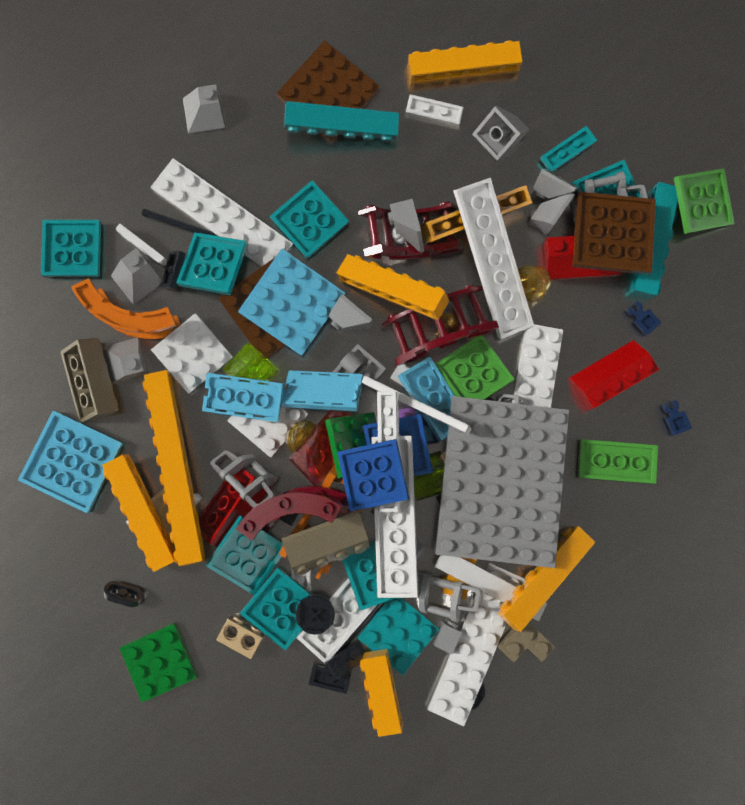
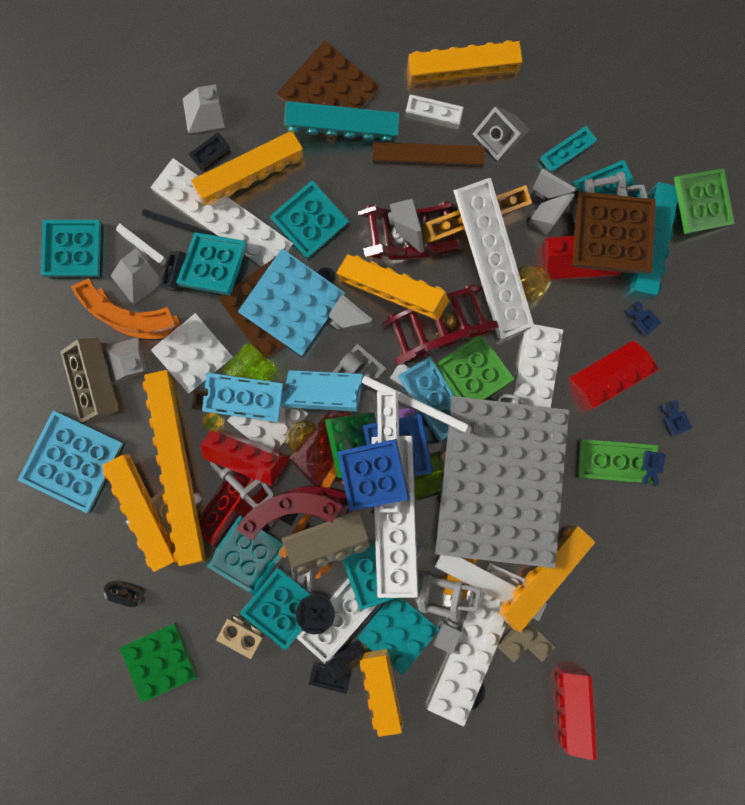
(198, 397): none -> dark brown tile
(209, 151): none -> black plate
(211, 421): none -> clear yellow tile
(243, 456): none -> red slope
(247, 168): none -> light orange brick
(327, 273): none -> black plate
(428, 154): none -> reddish brown tile
(577, 713): none -> red slope
(652, 463): none -> dark blue plate

